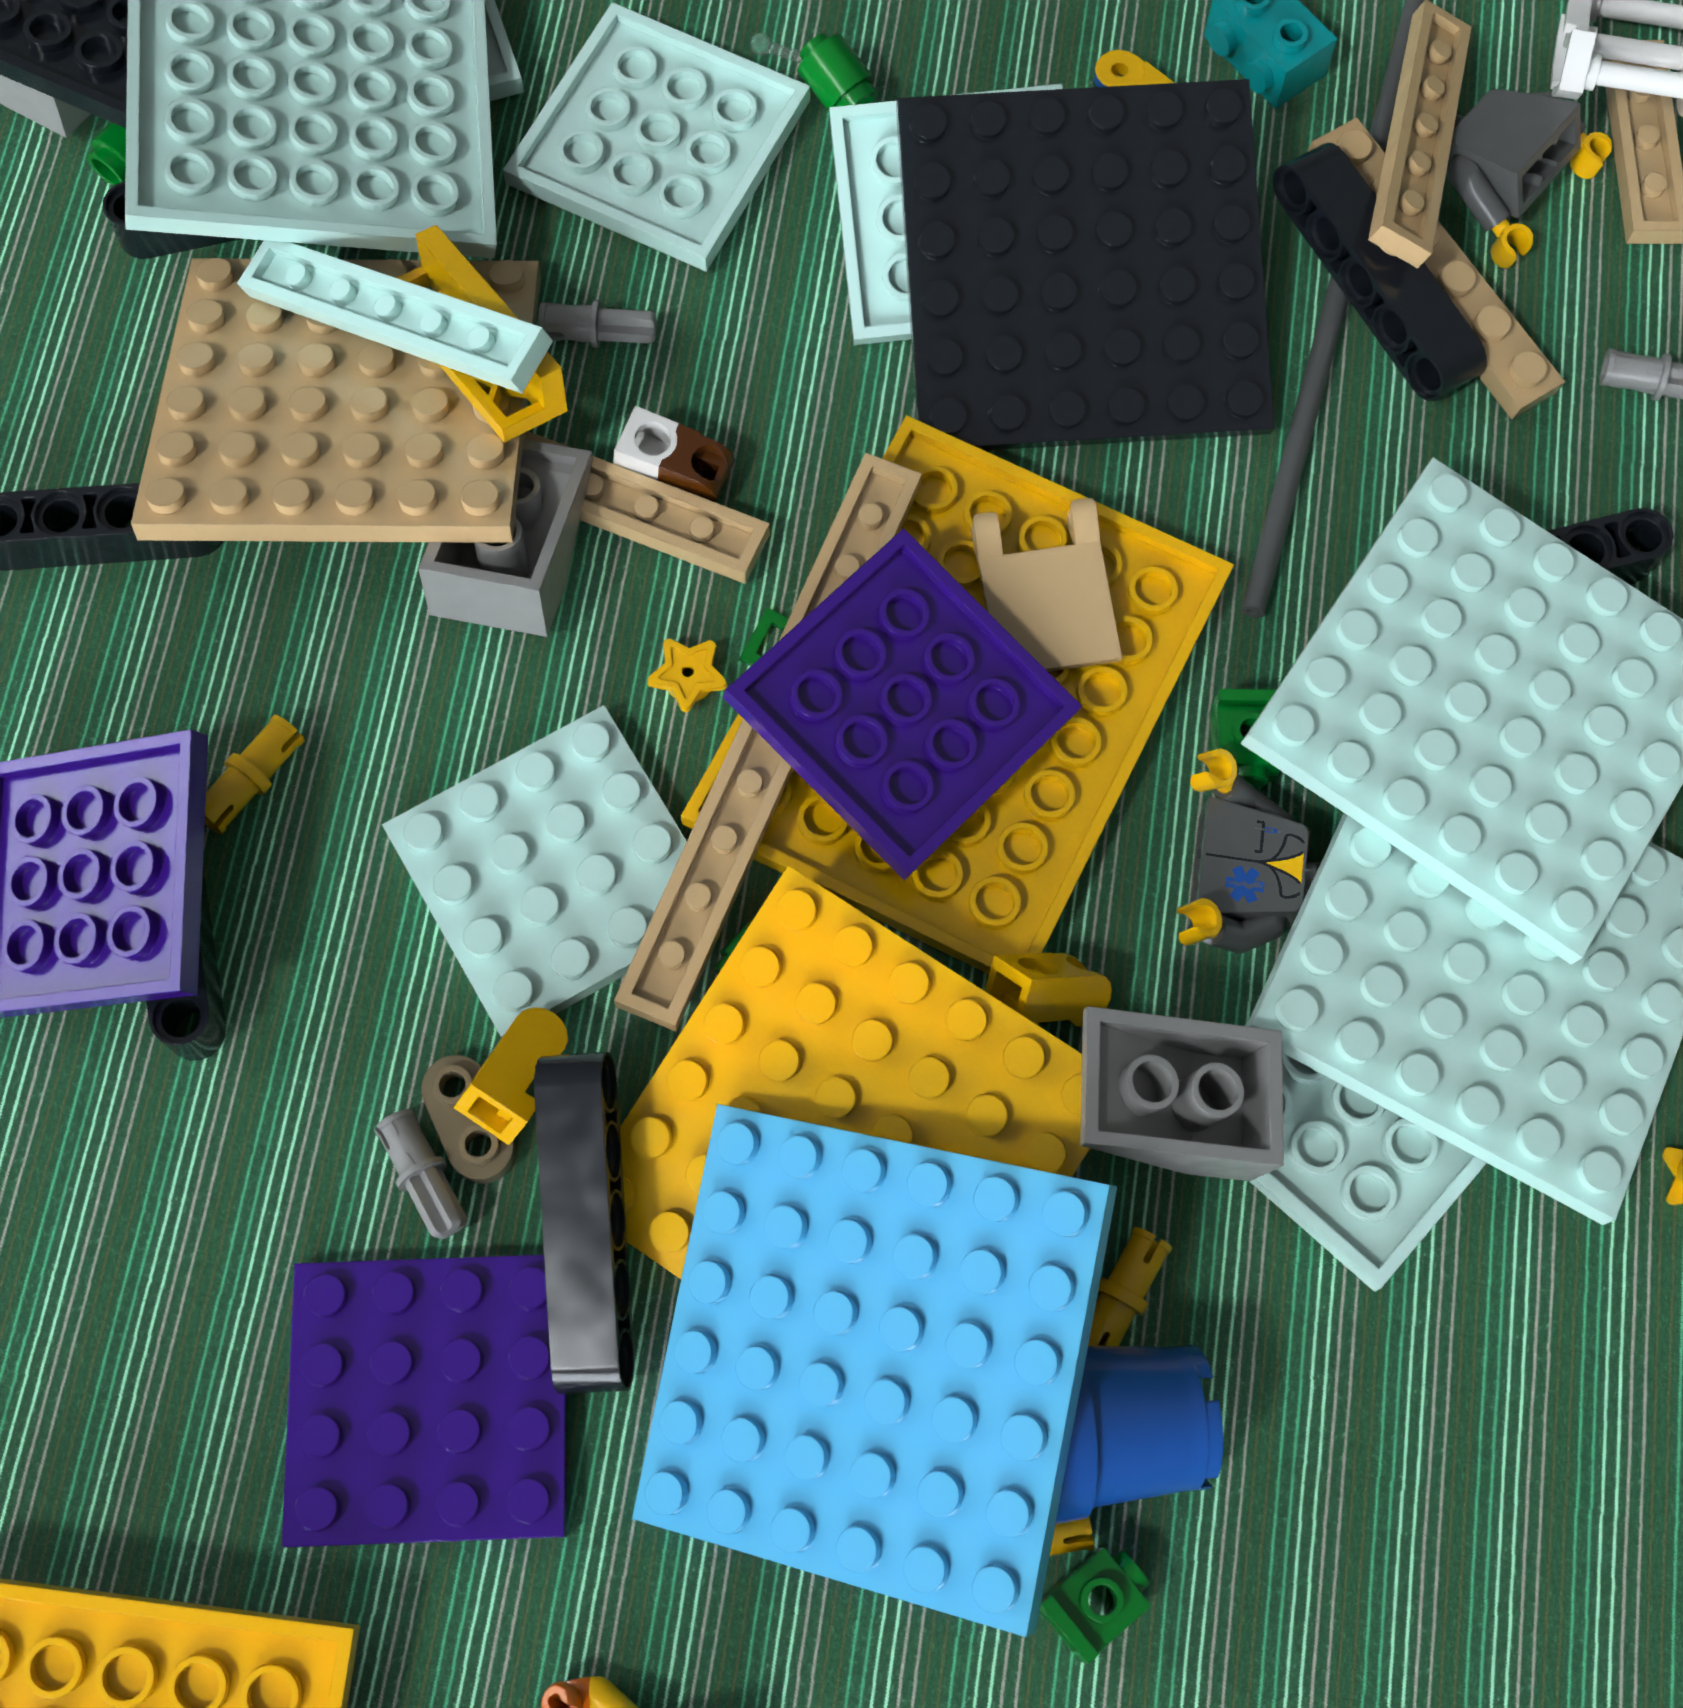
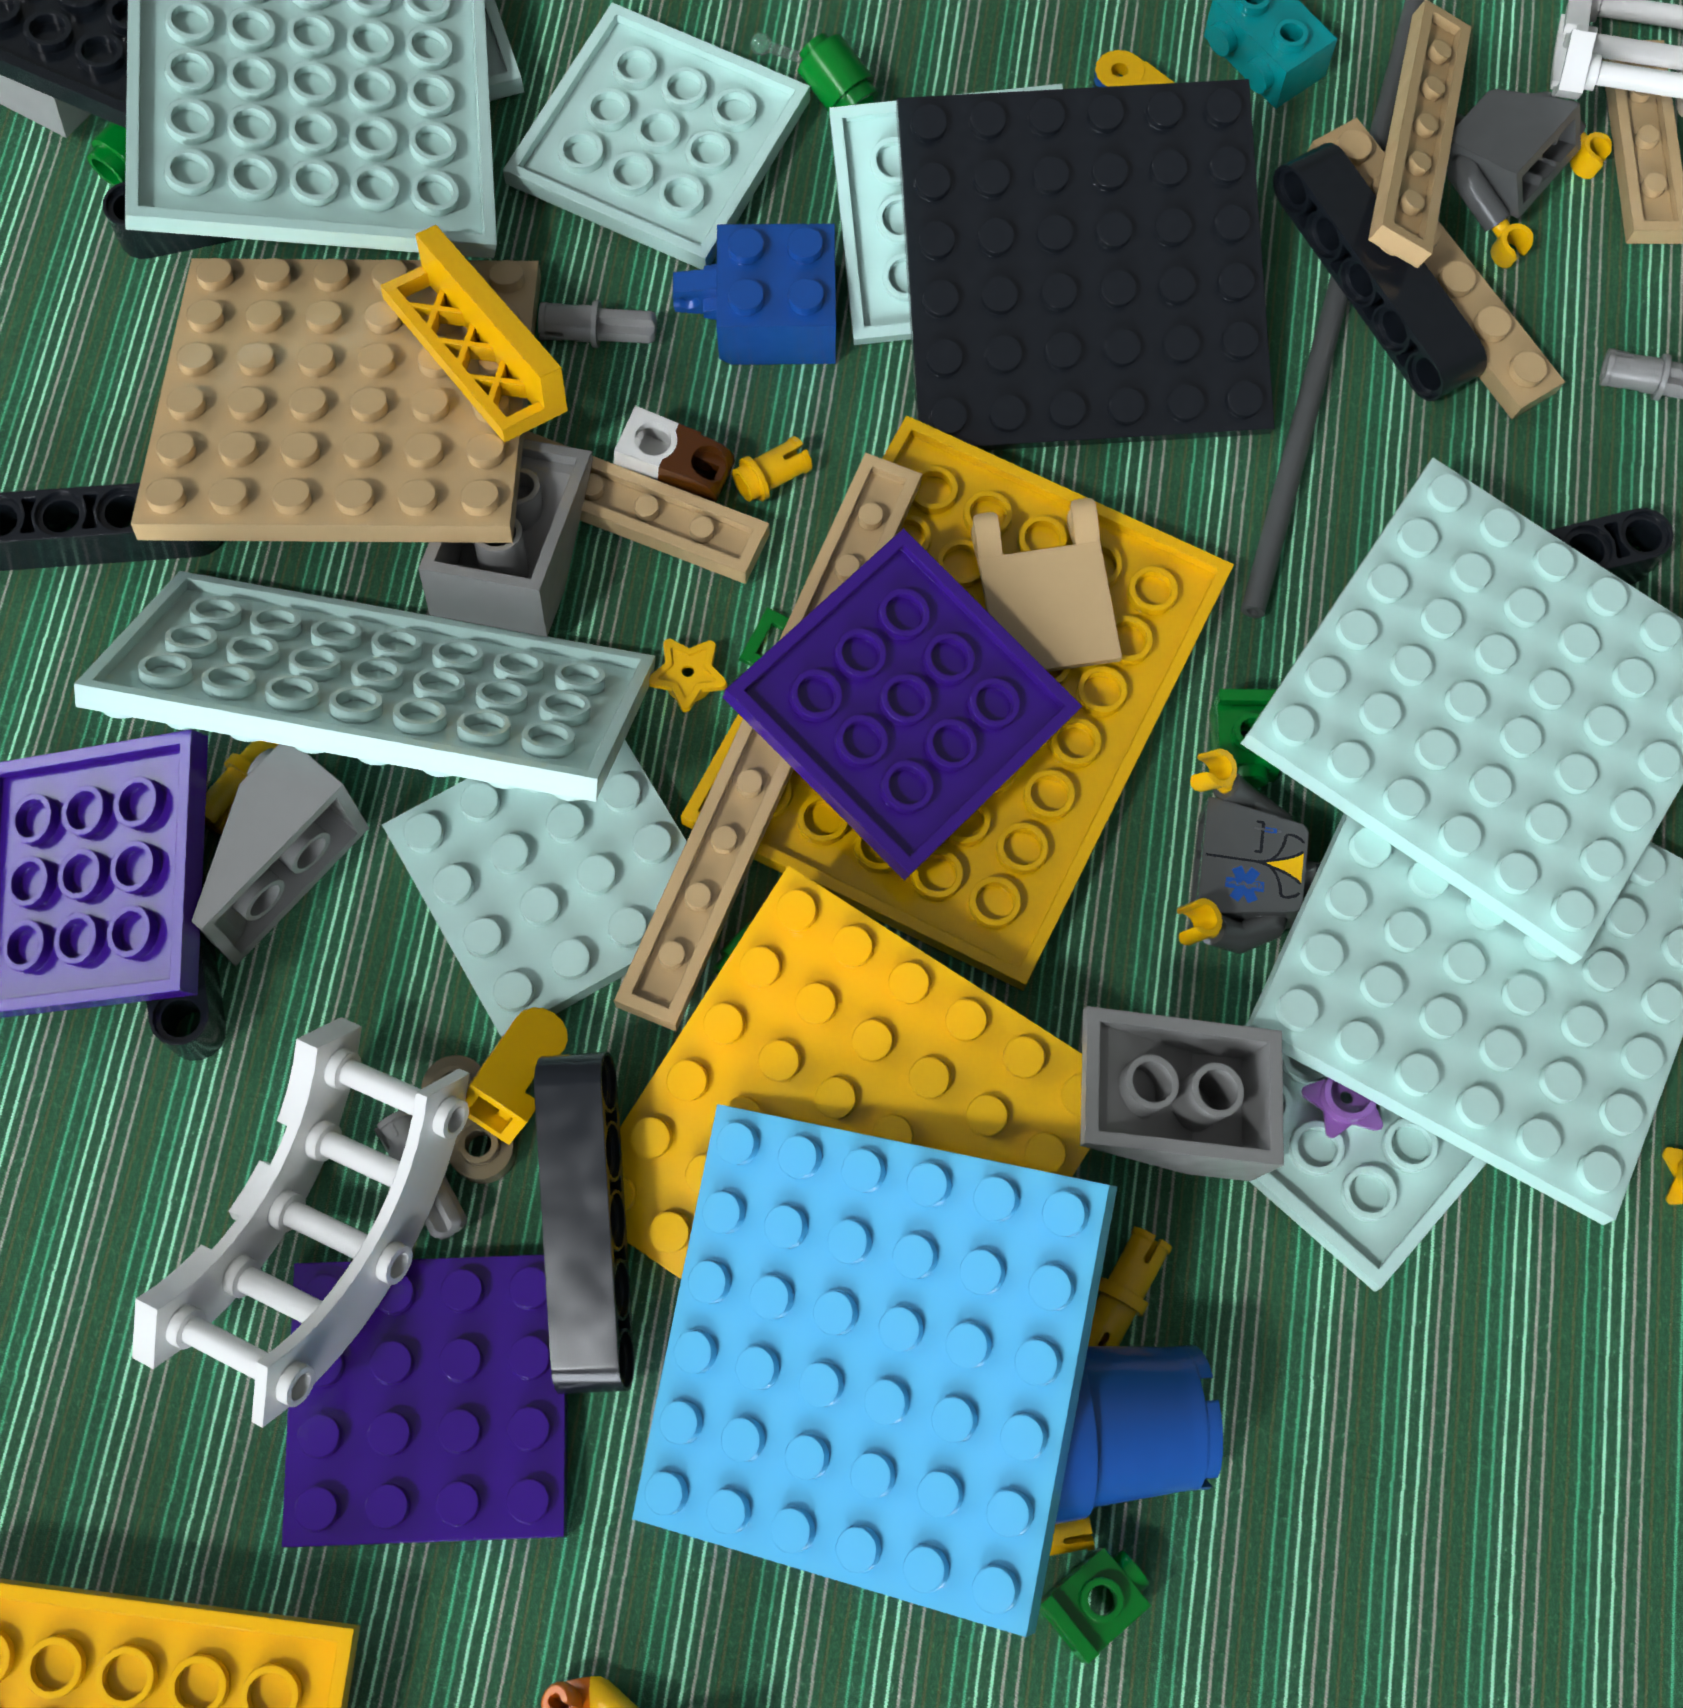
(273, 1202): none -> white fence
(276, 844): none -> light grey slope
(373, 685): none -> light aqua plate
(397, 313): light aqua plate -> none
(767, 293): none -> blue hinge
(773, 468): none -> yellow pin
(1047, 986): yellow leg -> none
(1336, 1113): none -> medium lavender plate

